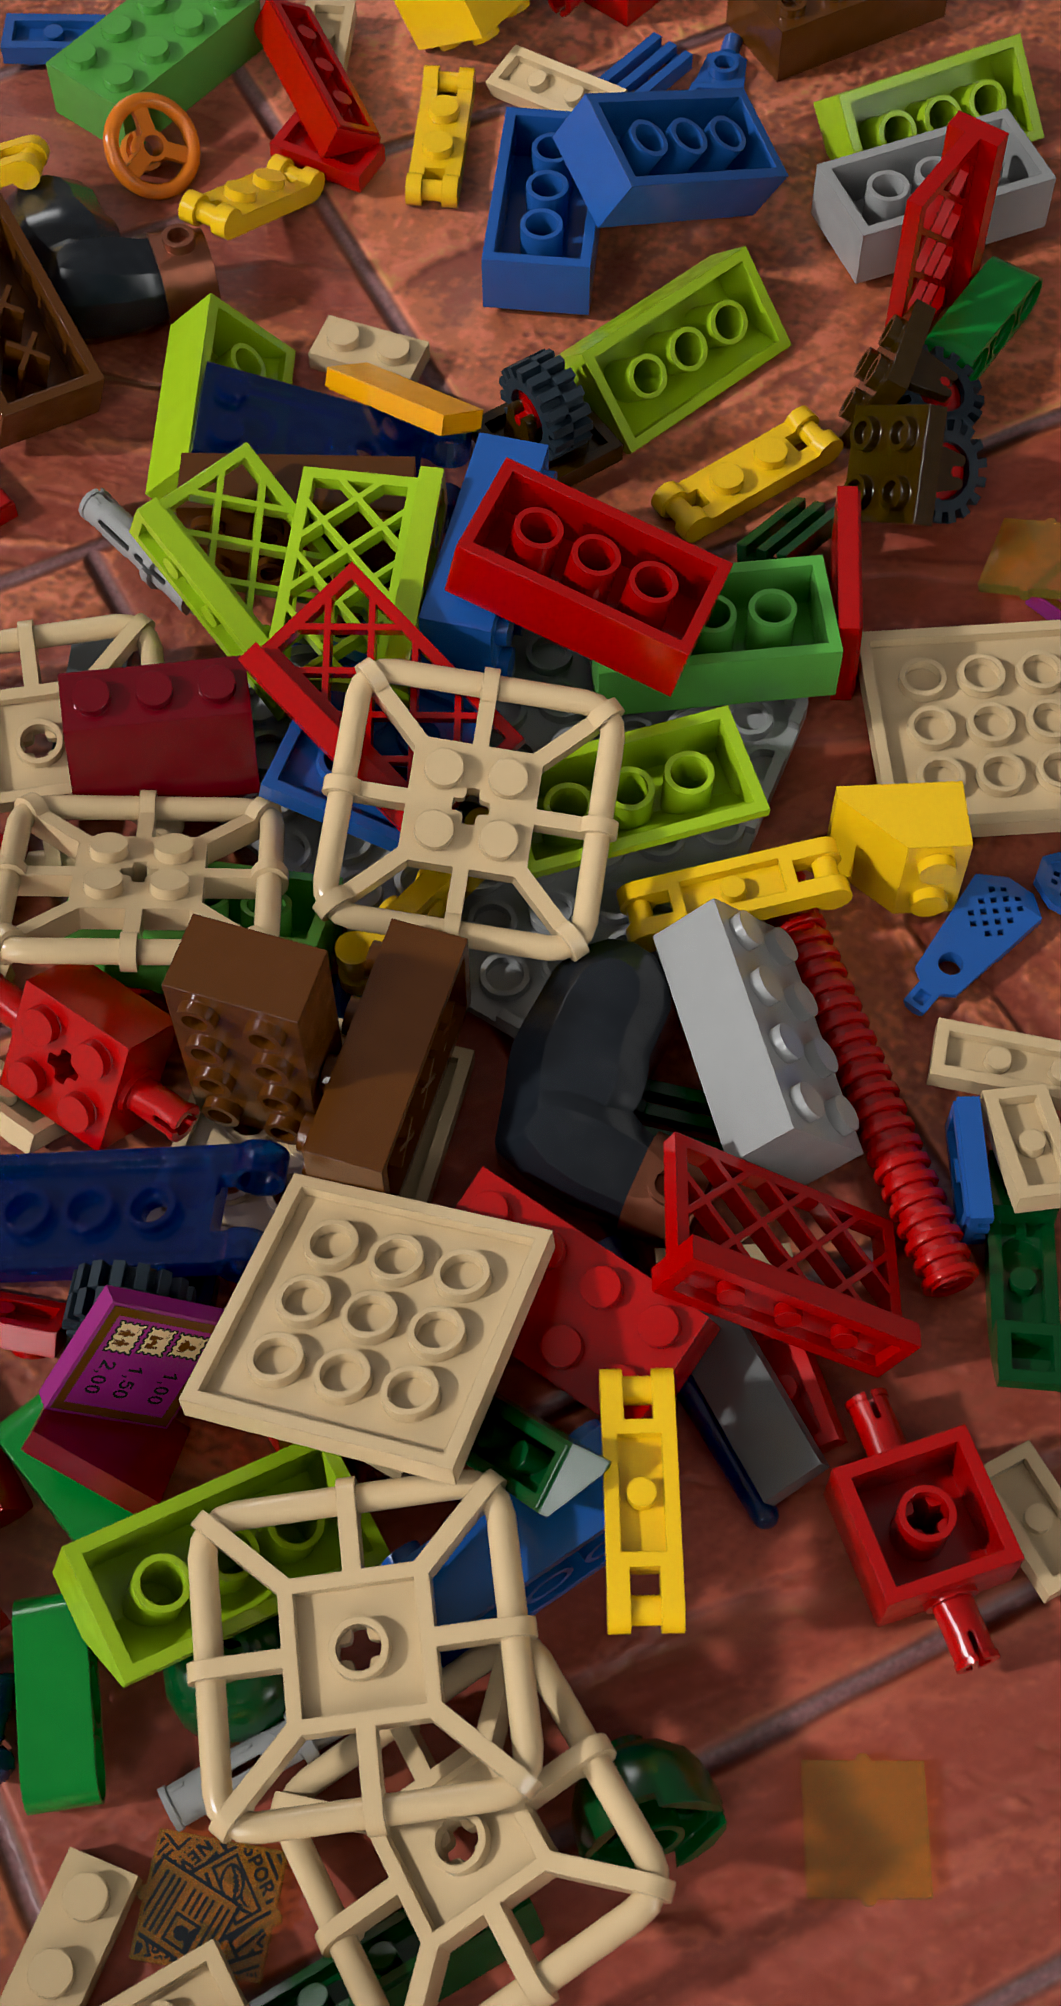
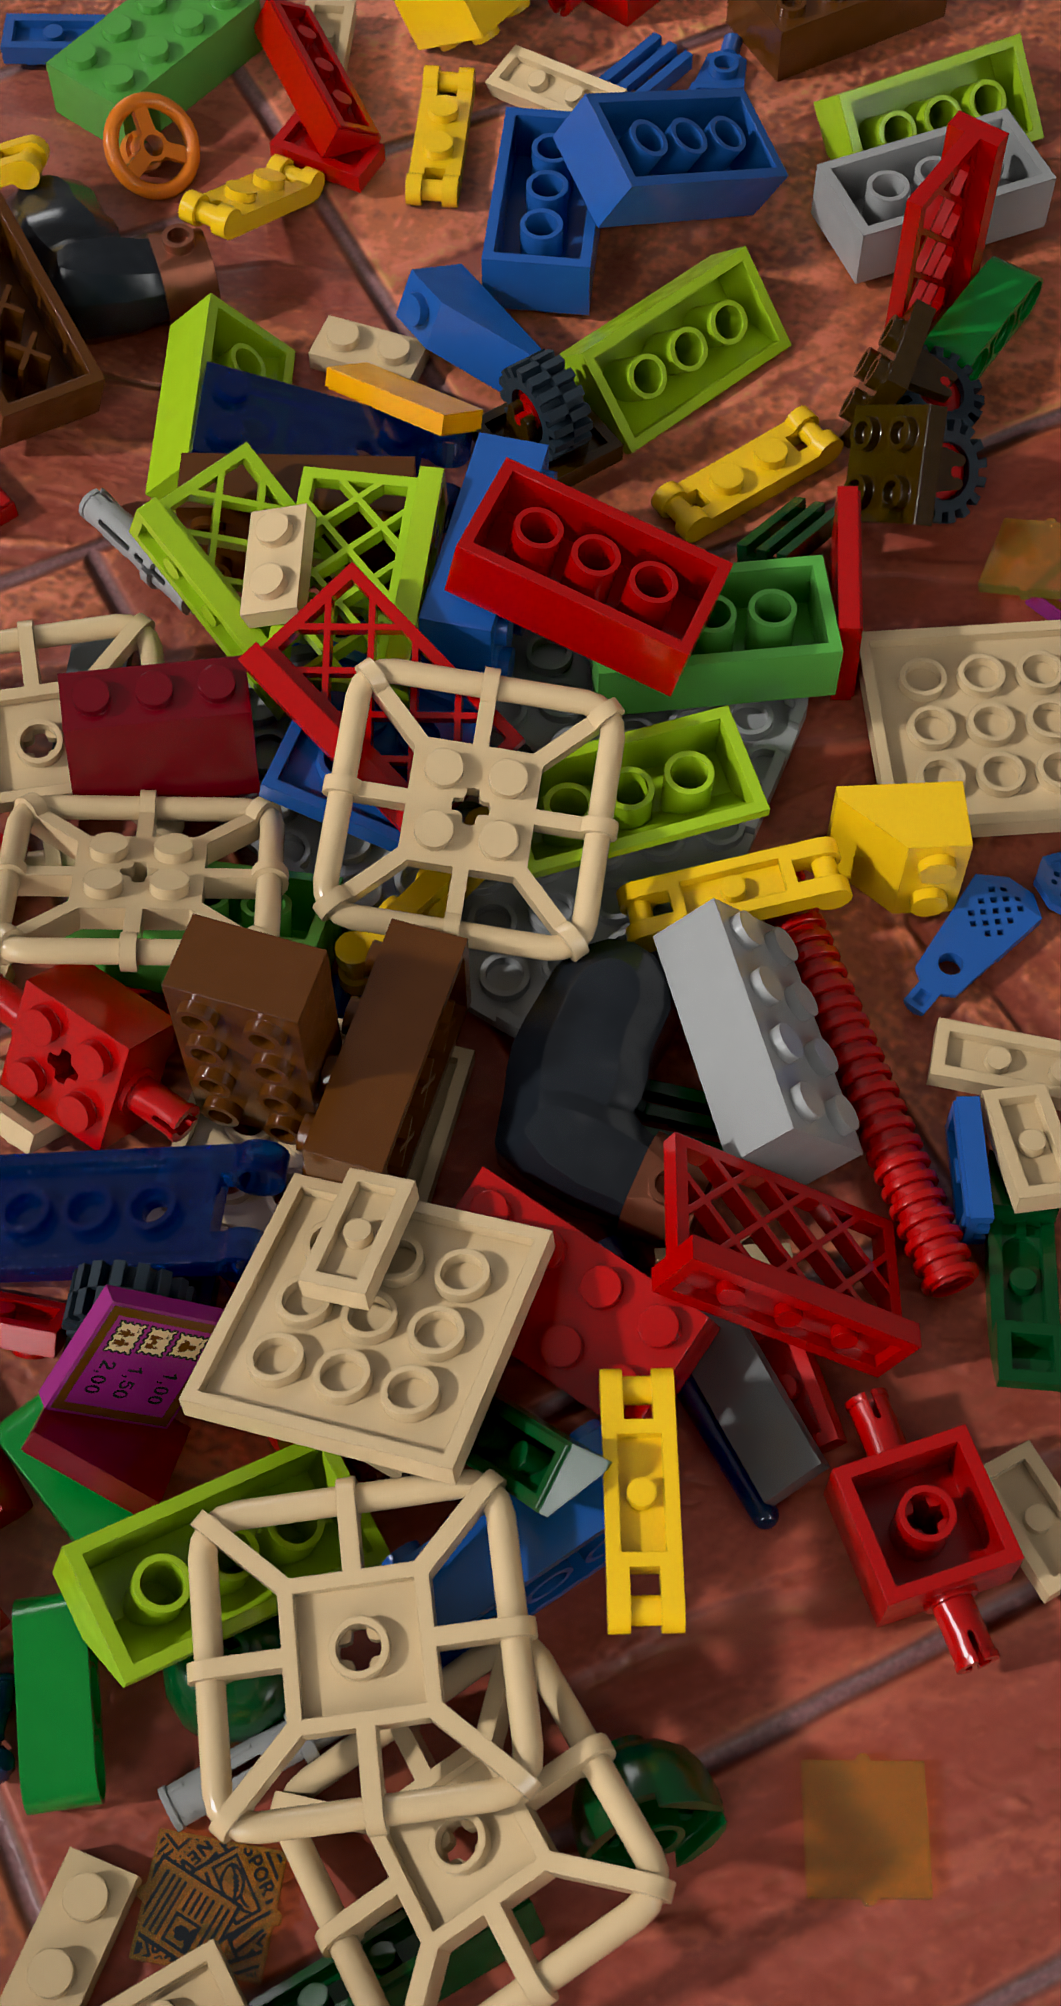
(277, 565): none -> tan plate
(358, 1239): none -> tan plate
(462, 322): none -> blue slope

